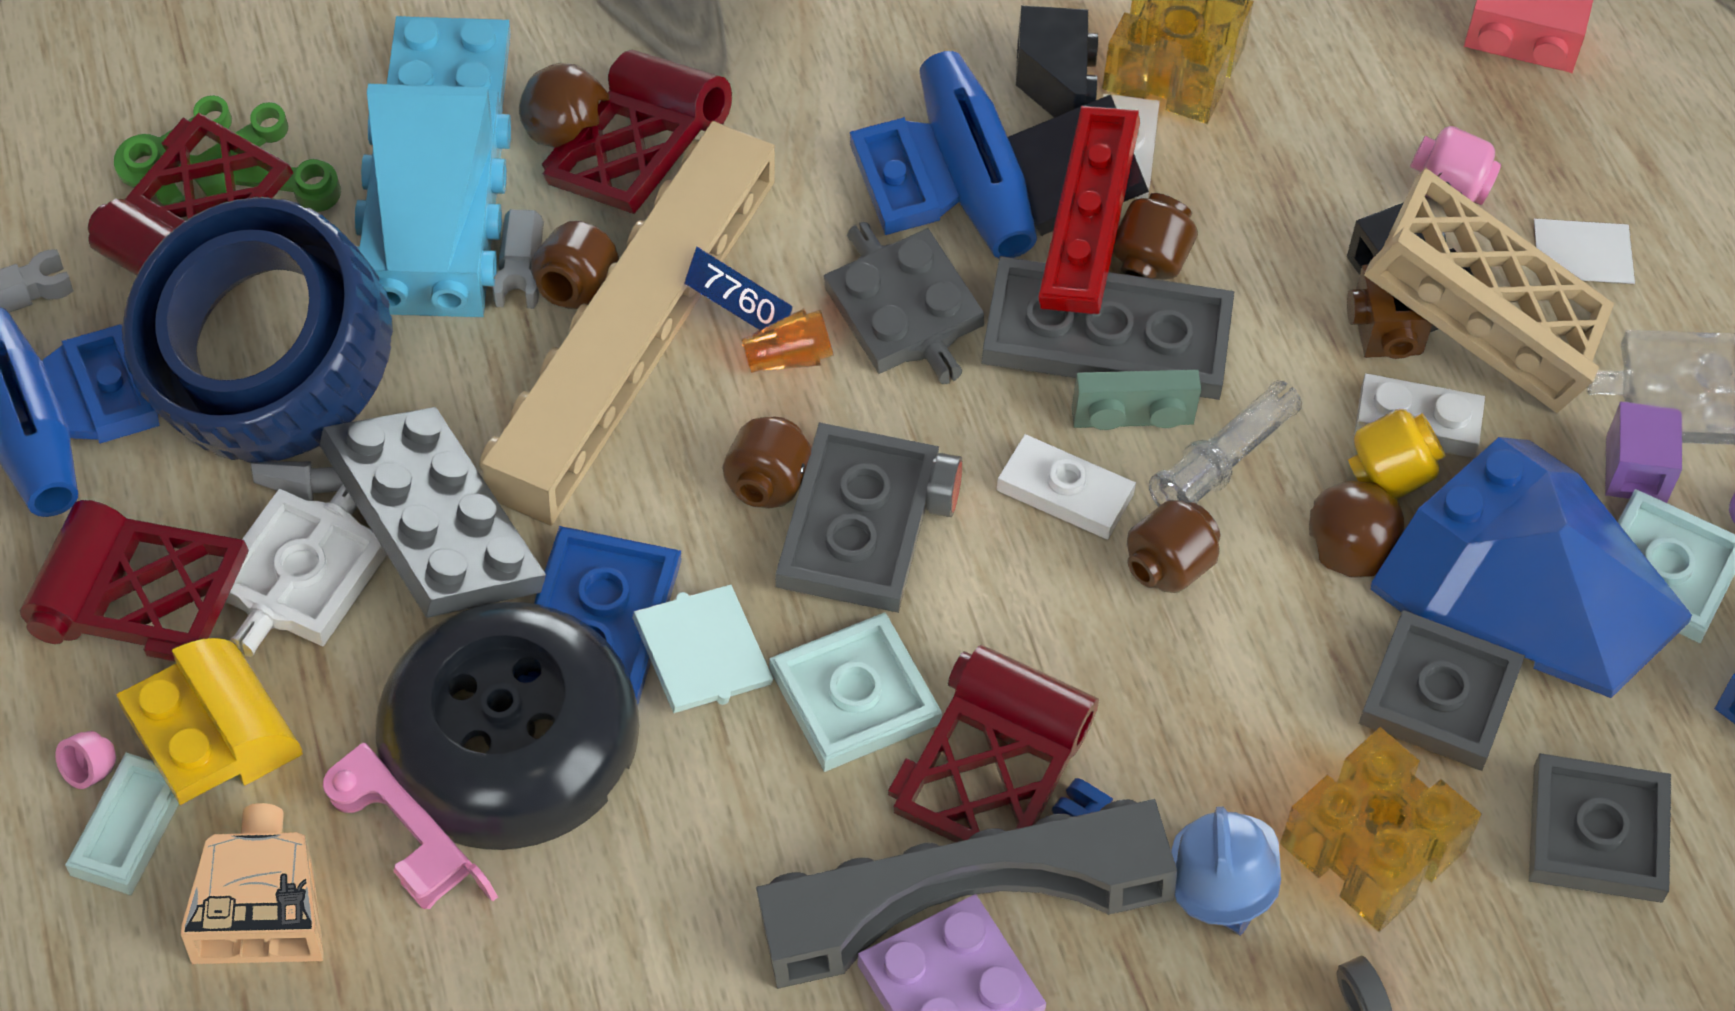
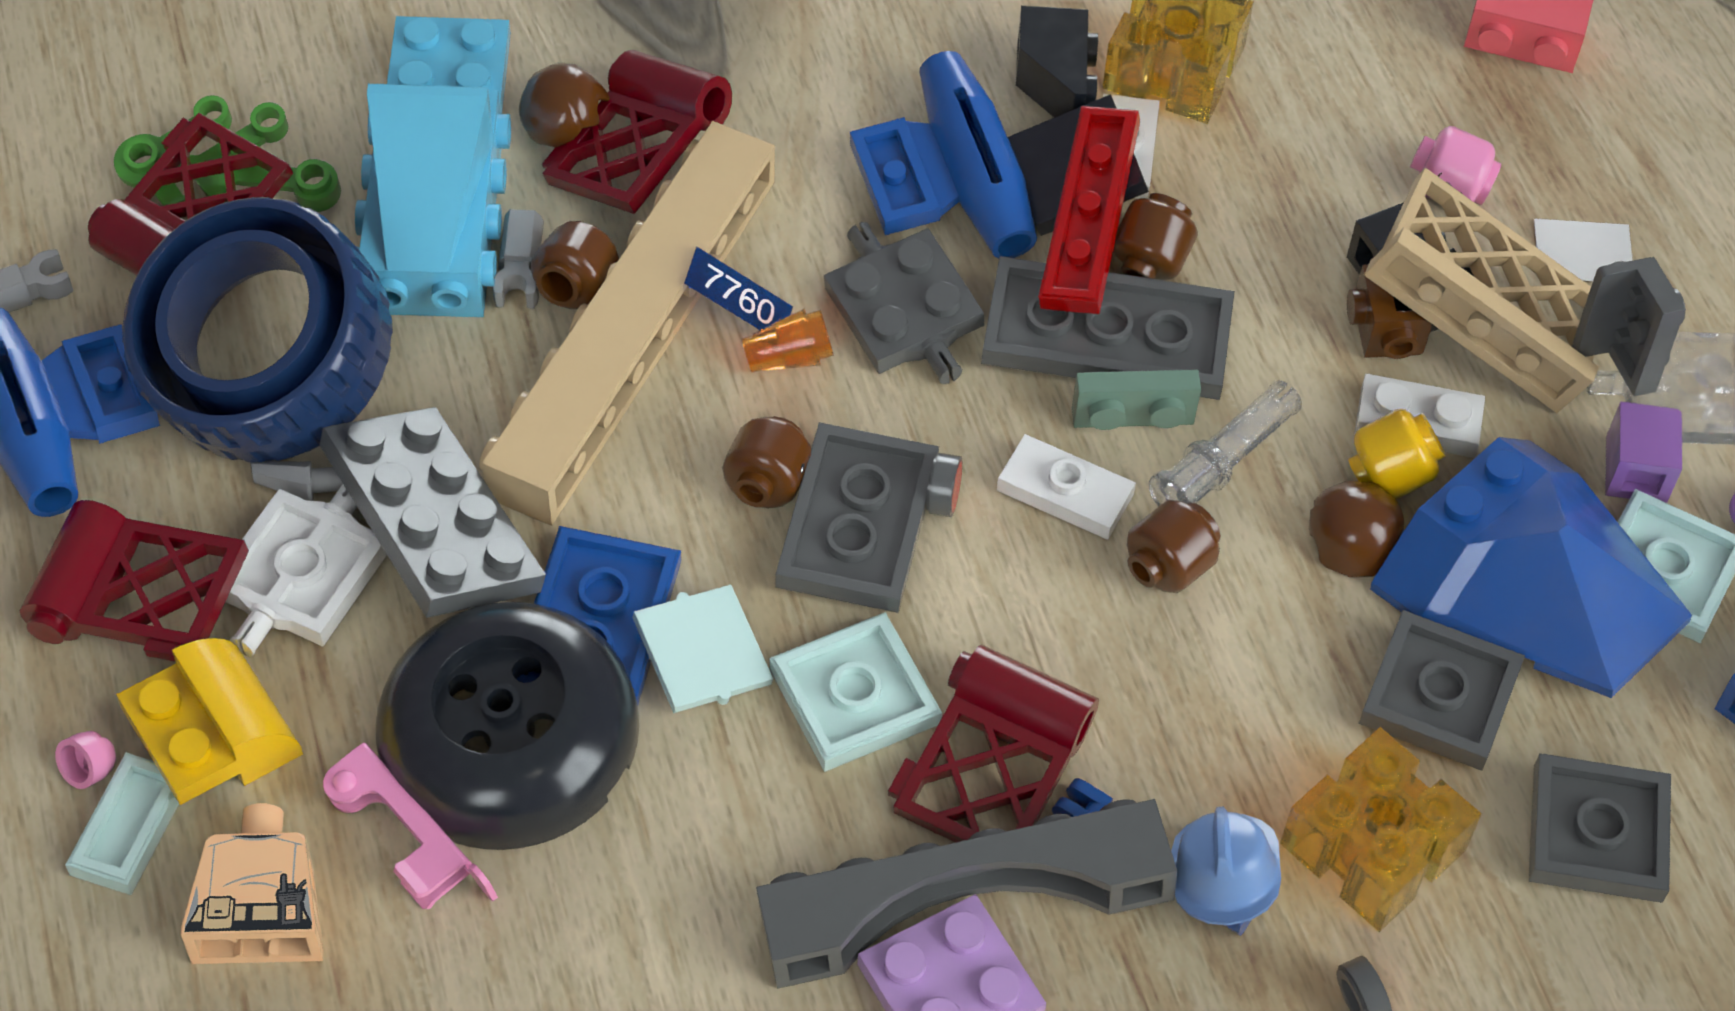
(1634, 319): none -> dark grey bracket

